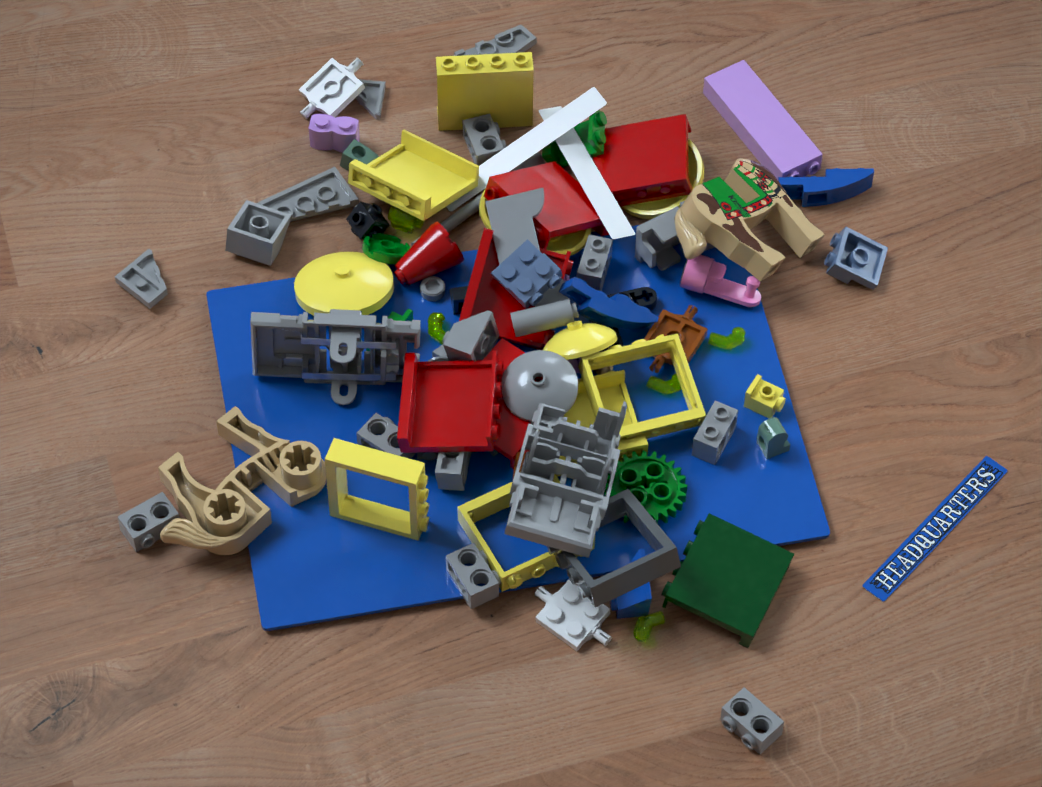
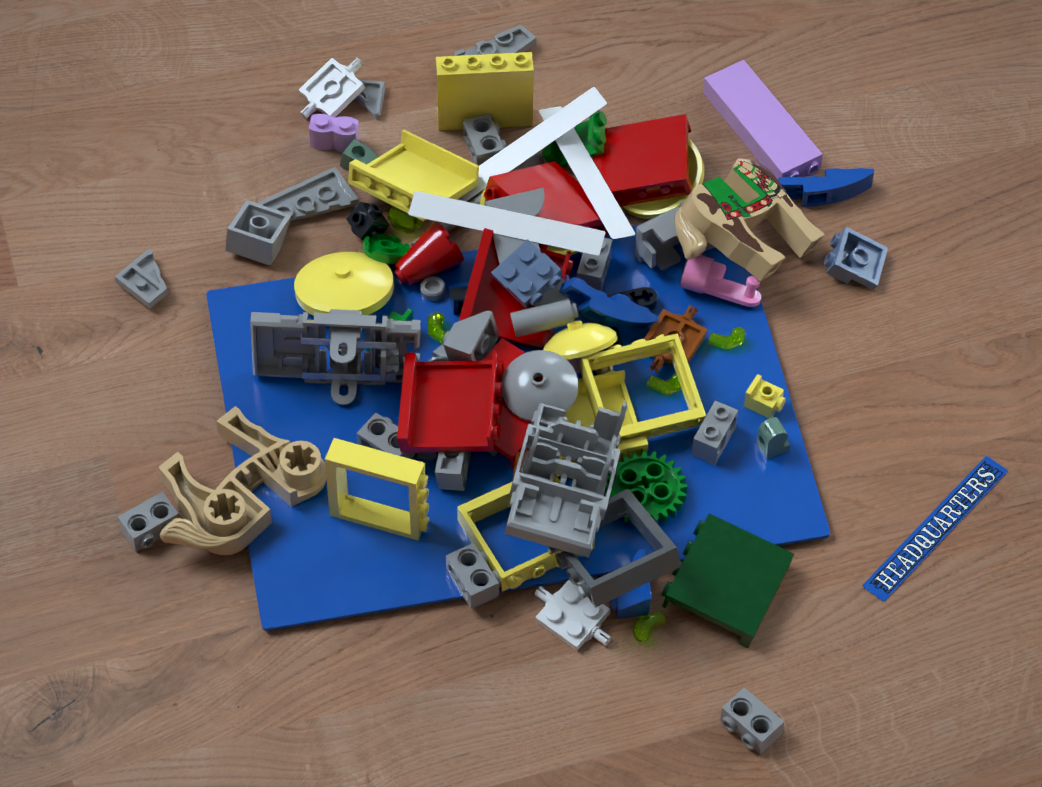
(507, 223): none -> white sticker

